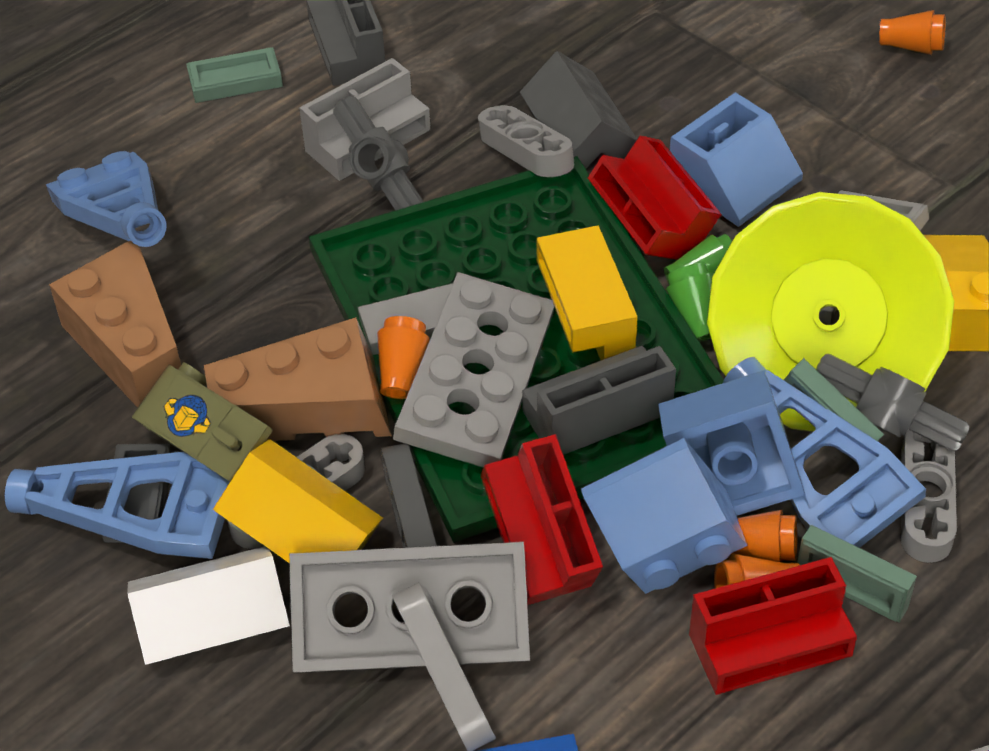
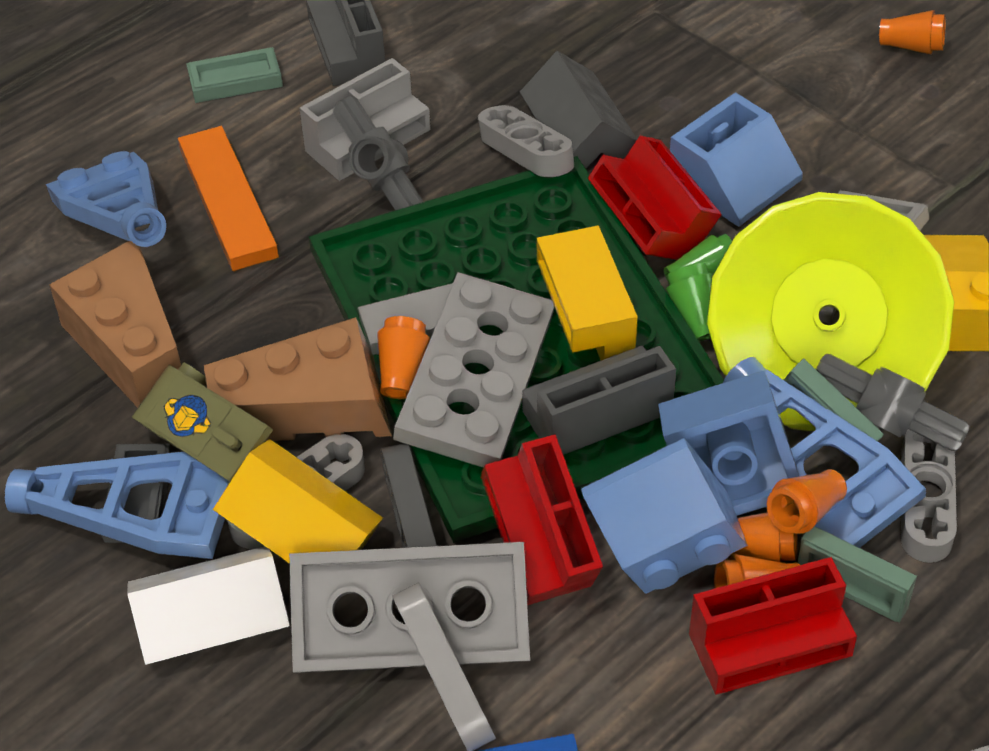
(228, 198): none -> orange tile
(804, 500): none -> orange cone

